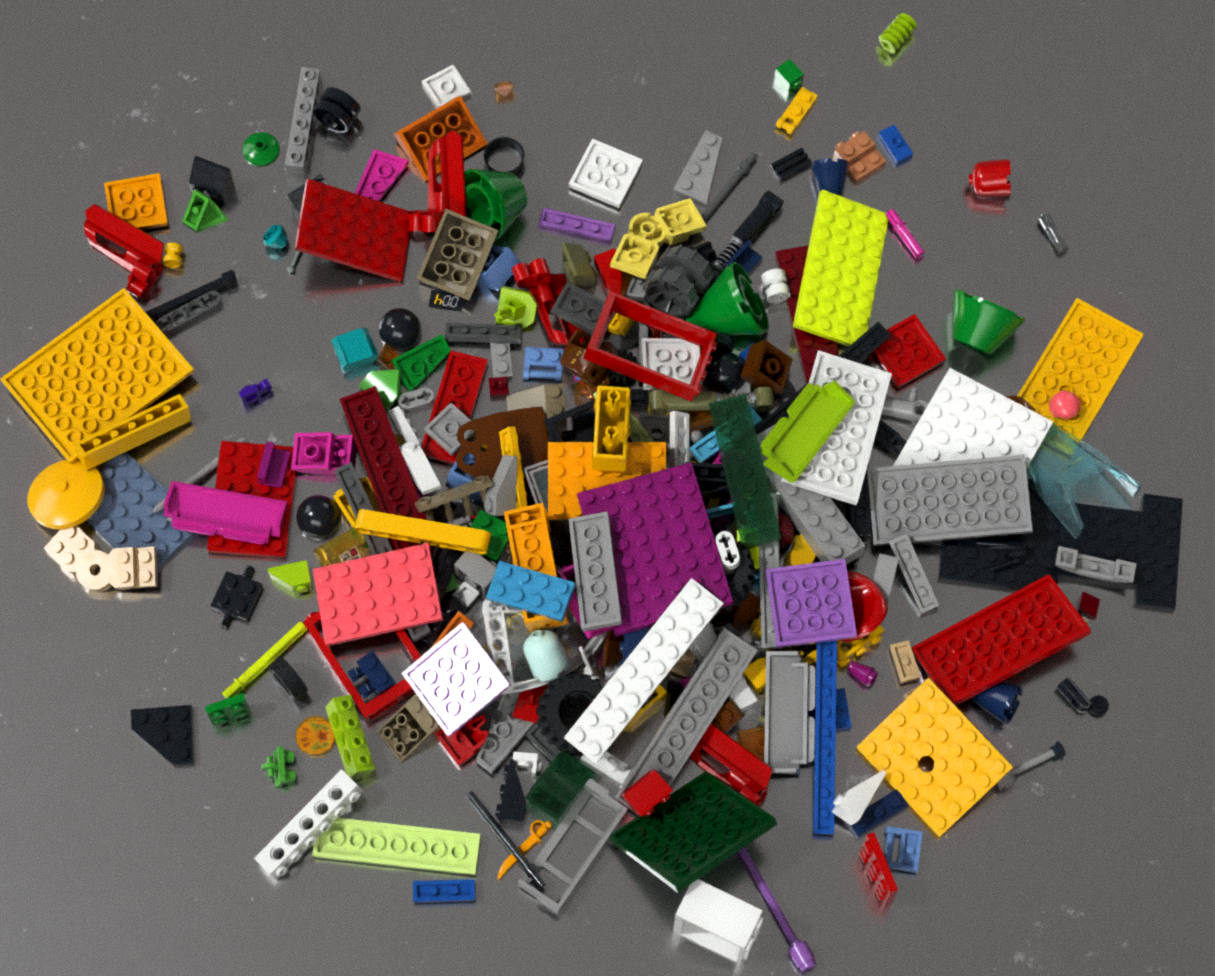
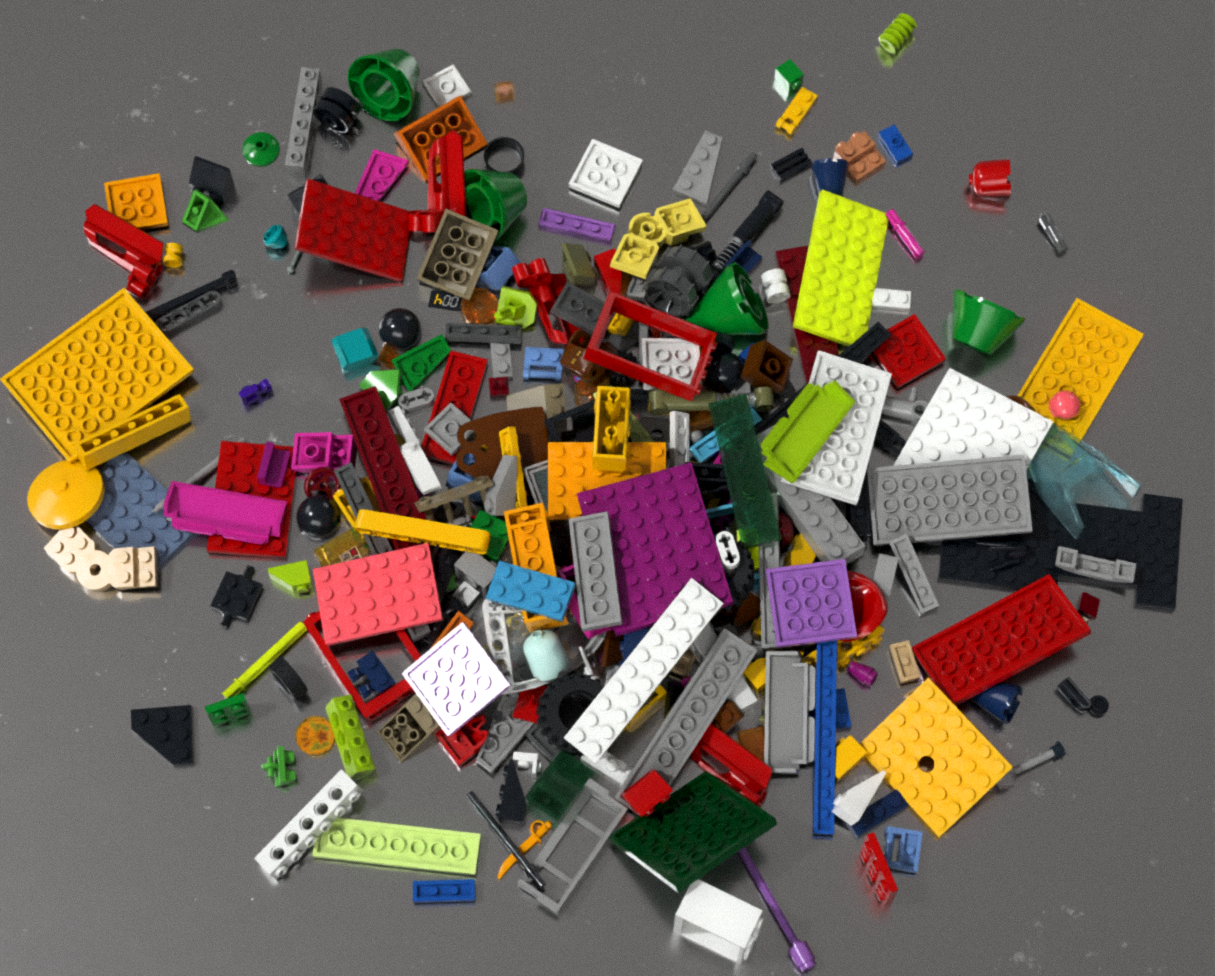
(317, 479): none -> dark red piece
(385, 83): none -> green cone
(483, 316): none -> clear orange plate
(847, 756): none -> yellow slope
(891, 299): none -> white plate

